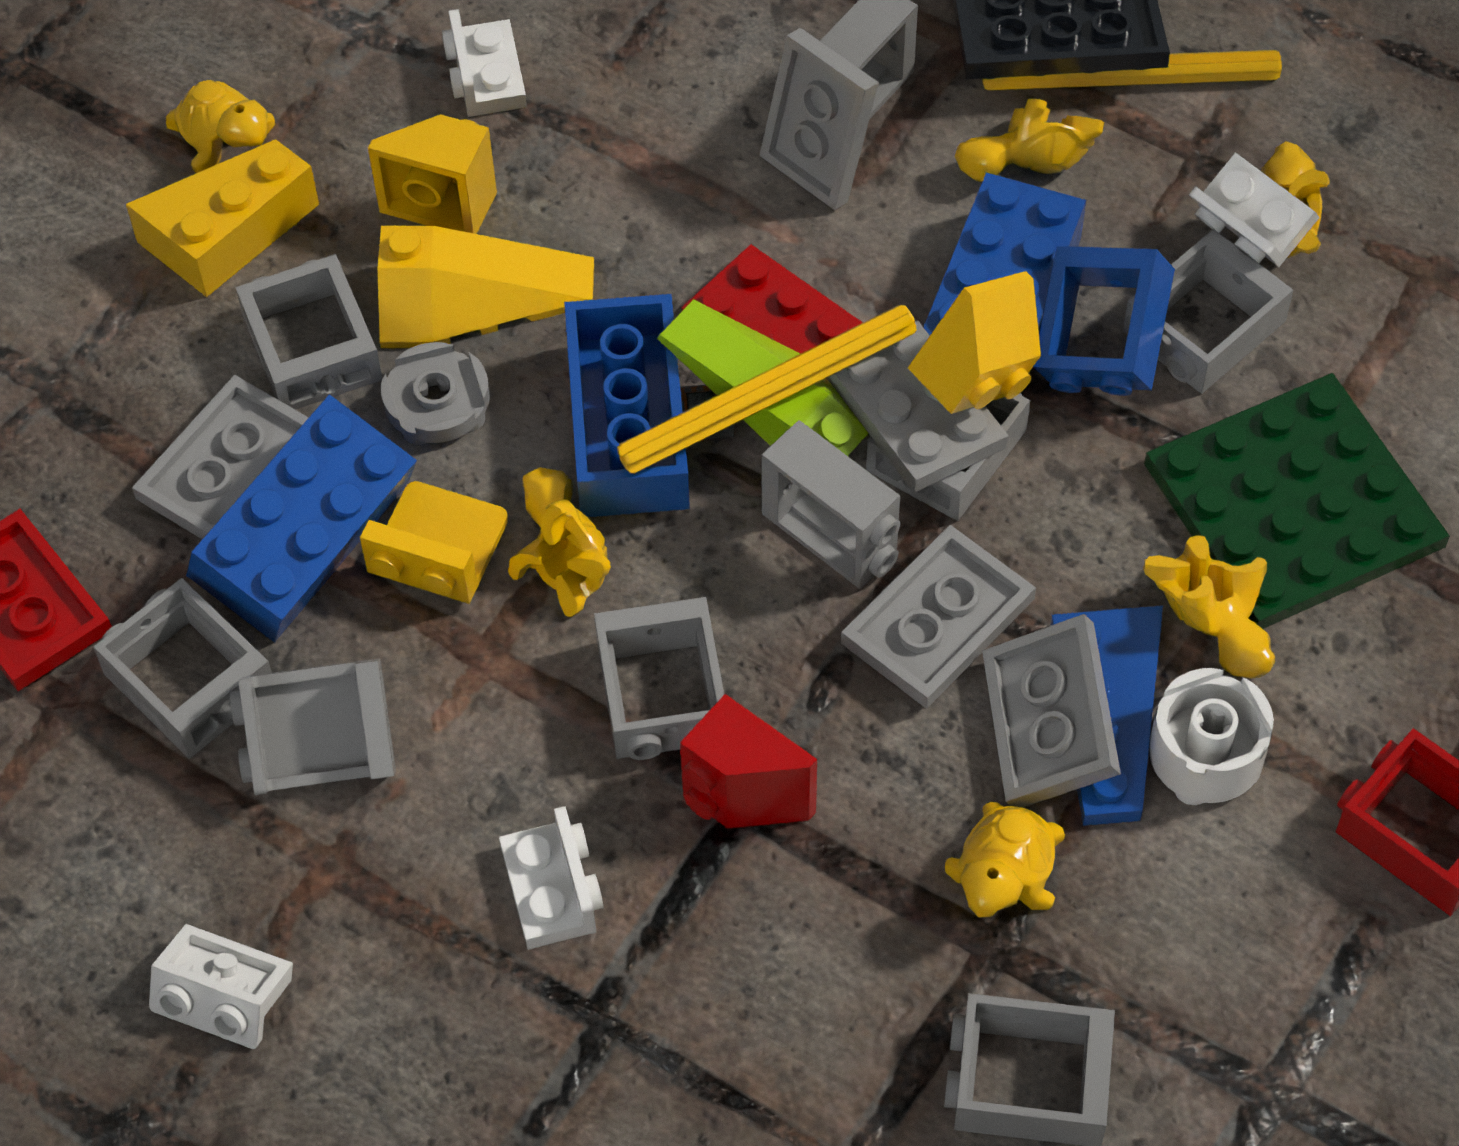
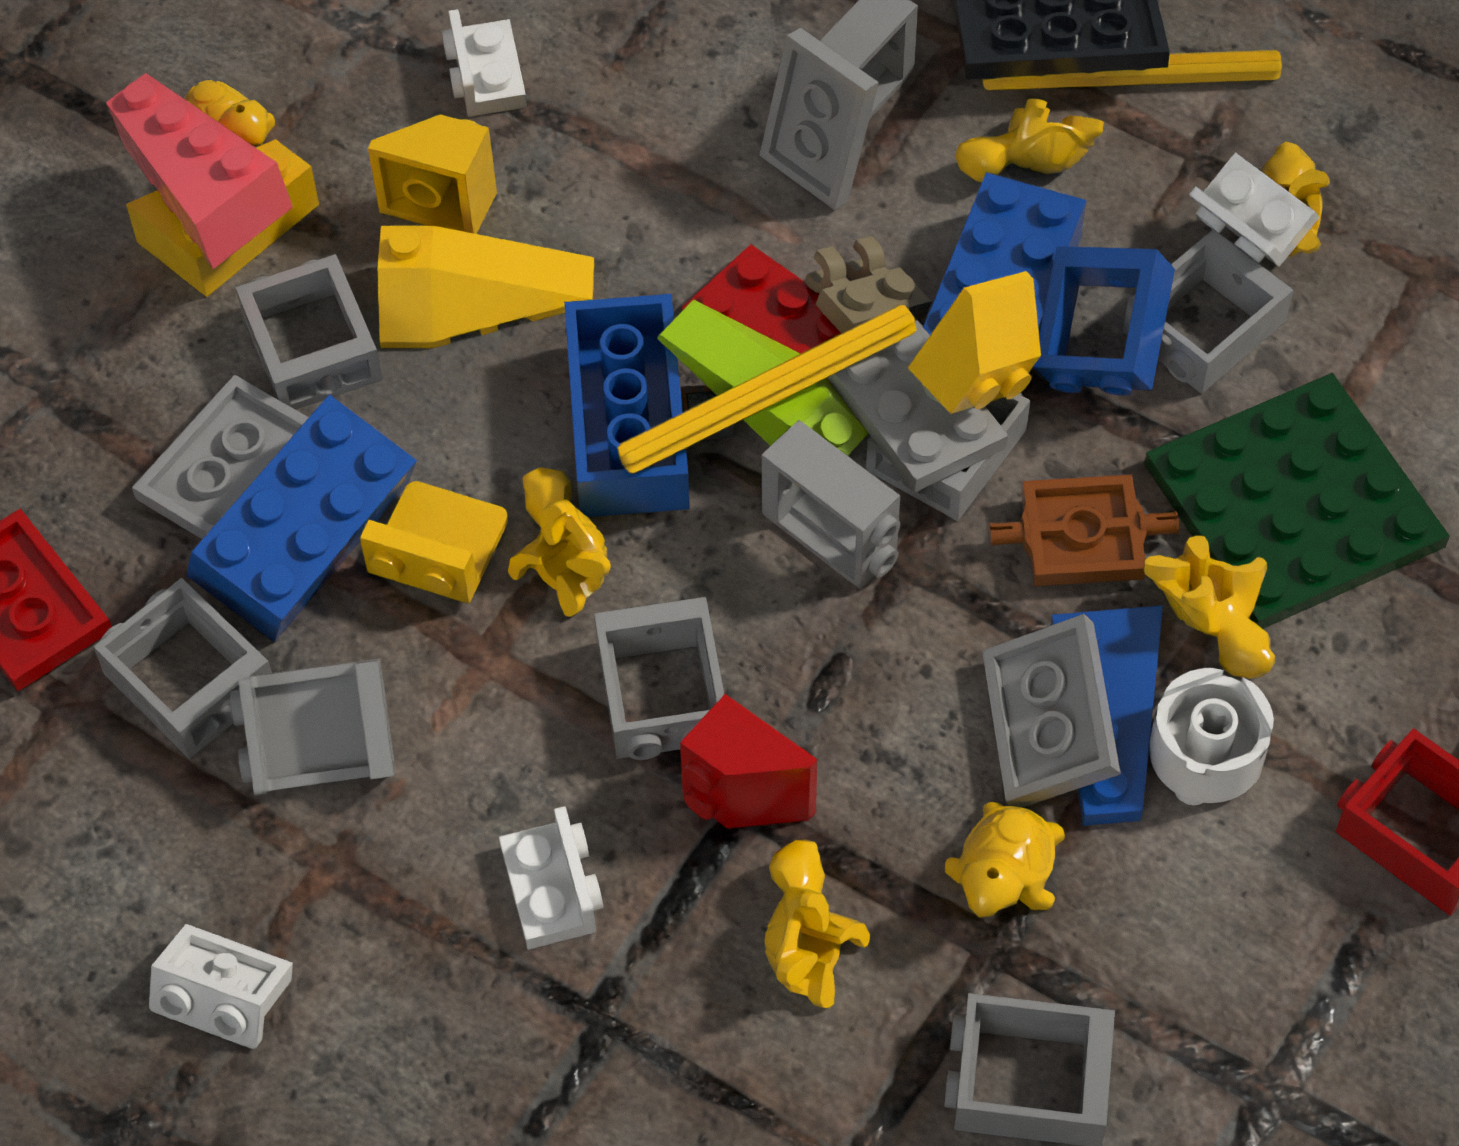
(202, 170): none -> coral wedge
(439, 419): light grey plate -> none
(802, 933): none -> yellow animal
(870, 292): none -> dark tan plate
(938, 616): light grey plate -> none
(1083, 530): none -> dark orange plate

